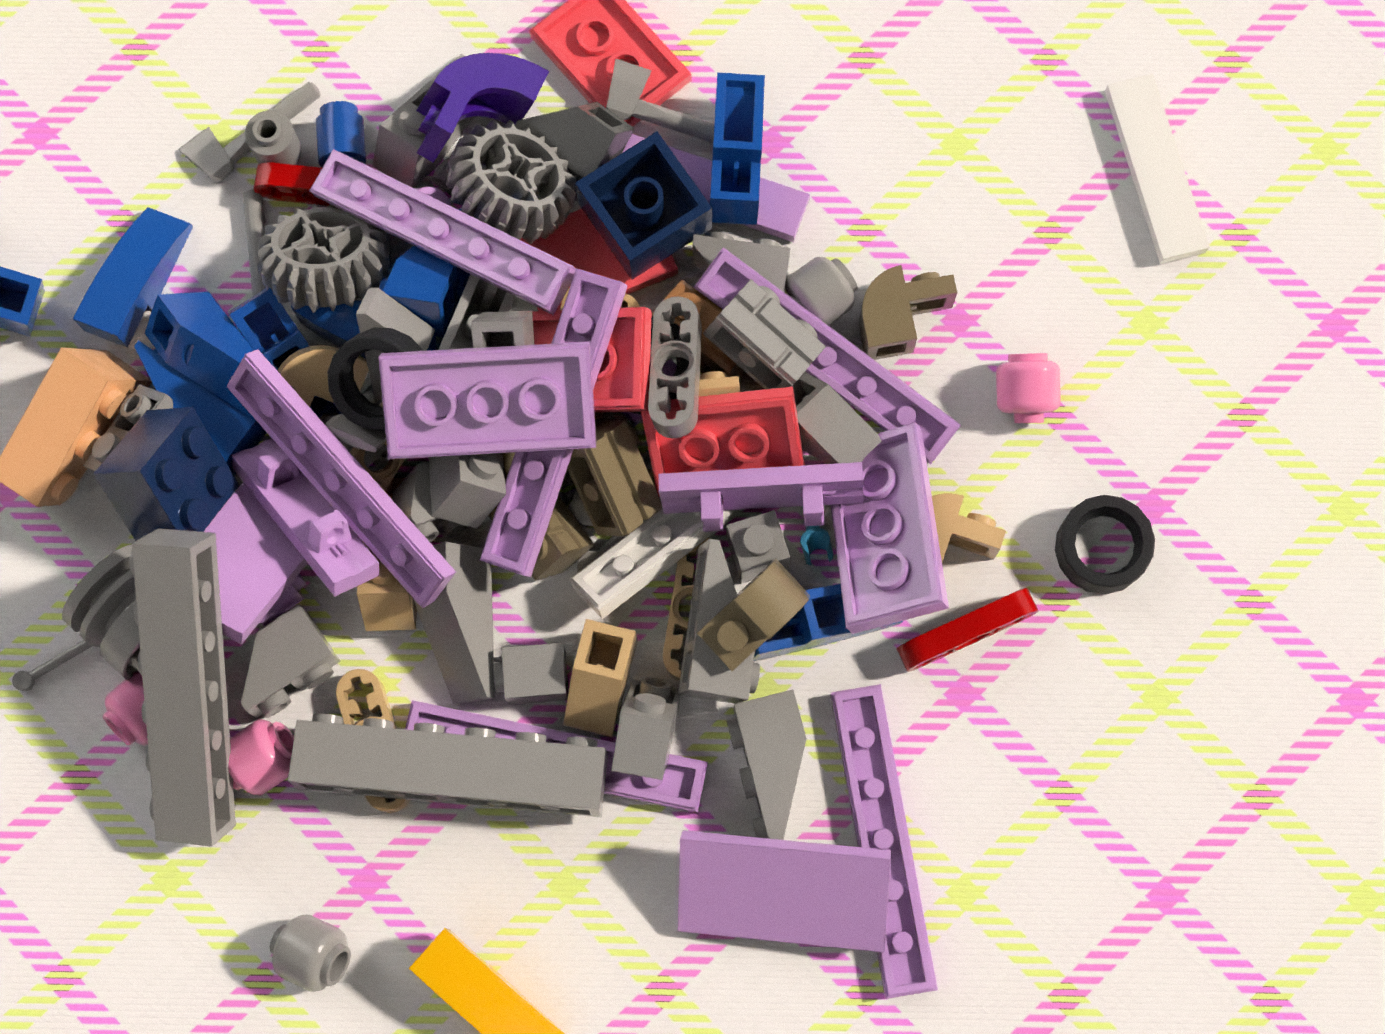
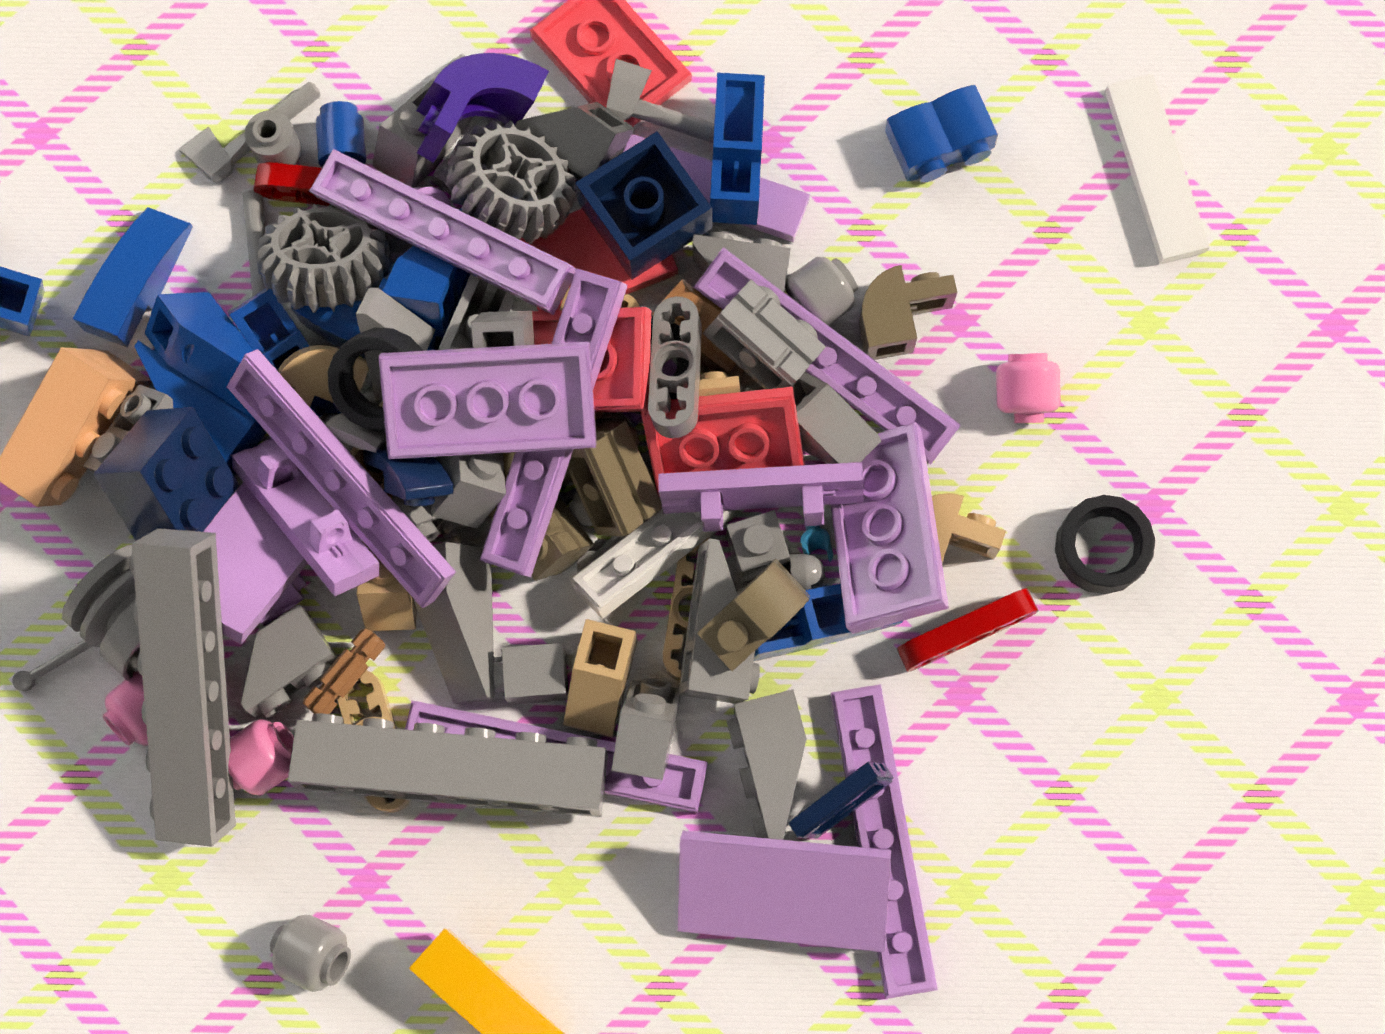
(344, 672): none -> medium nougat axle
(411, 478): none -> dark blue slope
(807, 570): none -> light grey hinge
(841, 800): none -> dark blue tile
(941, 134): none -> blue brick

